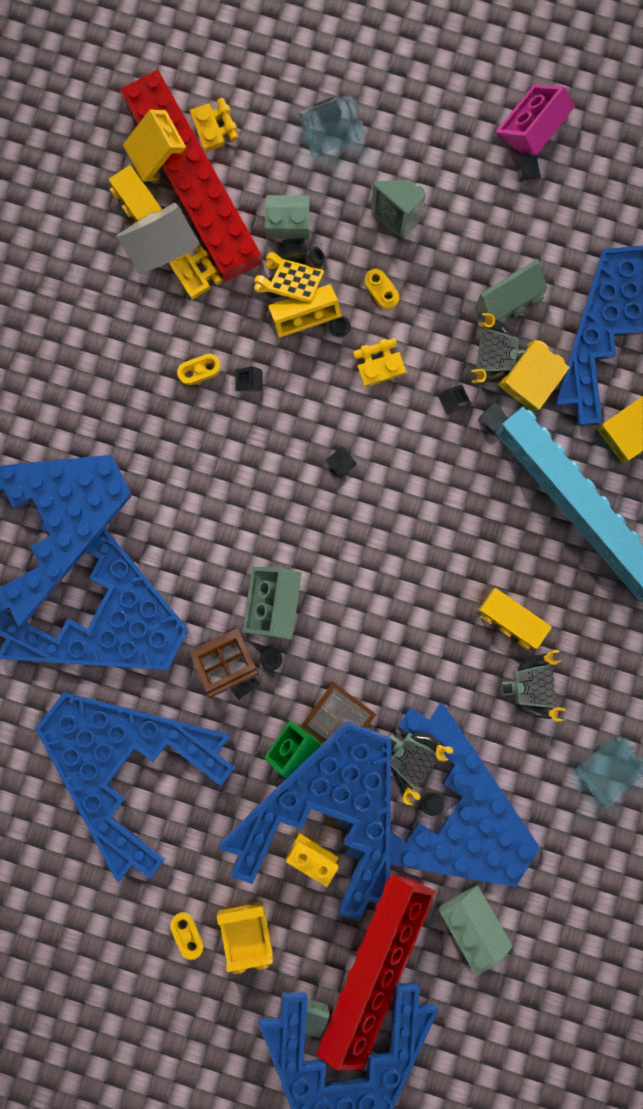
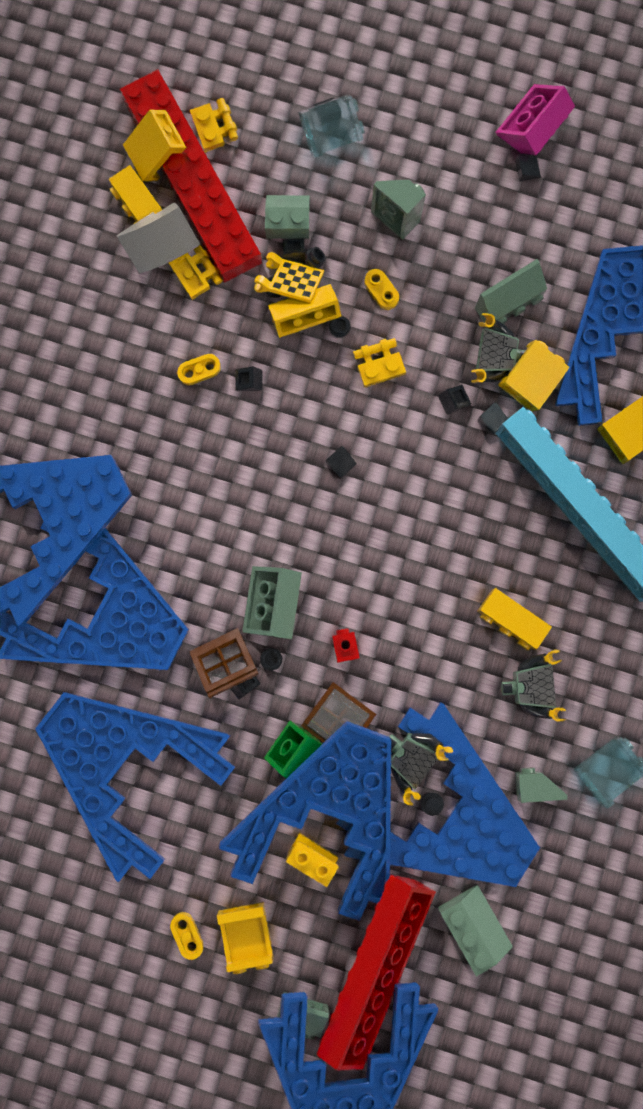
(345, 654): none -> red brick
(536, 787): none -> sand green slope

